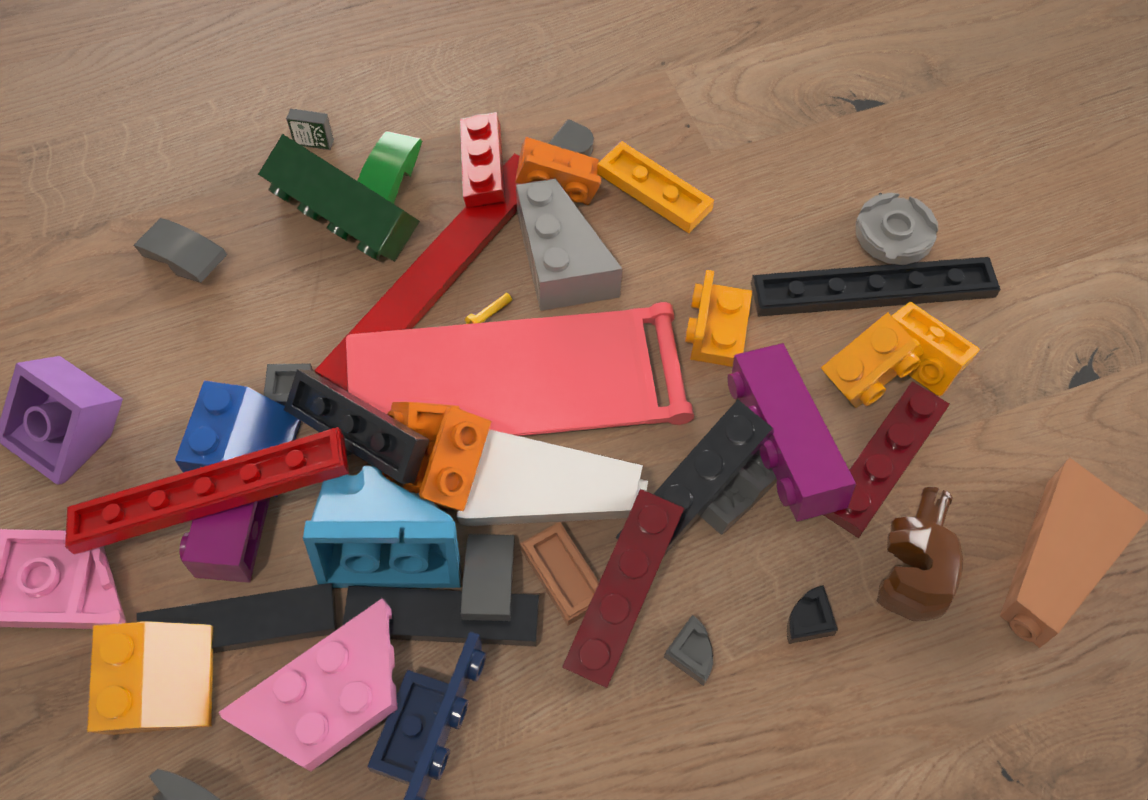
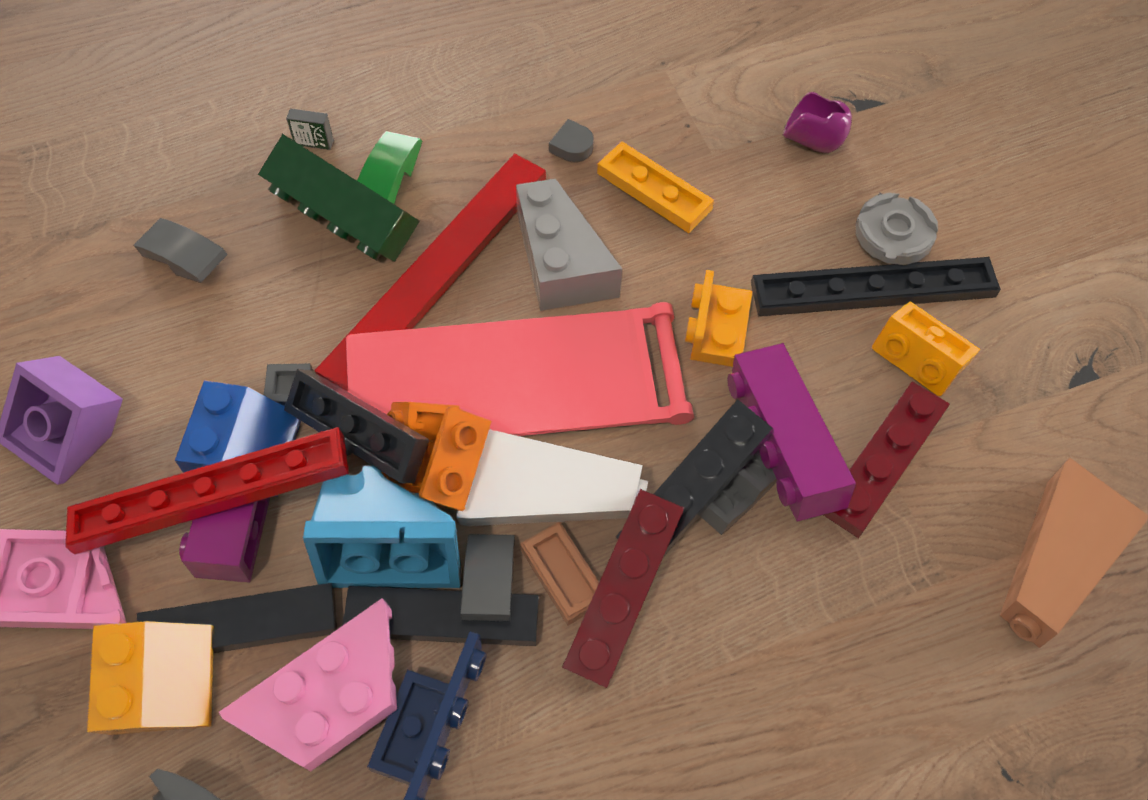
(481, 160): plate -> none
(489, 310): yellow piece -> none
(571, 169): orange bracket -> none
(692, 651): dark grey tile -> none
(811, 617): black tile -> none
(819, 123): none -> magenta hair
(873, 361): light orange bracket -> none
(935, 557): reddish brown piece -> none

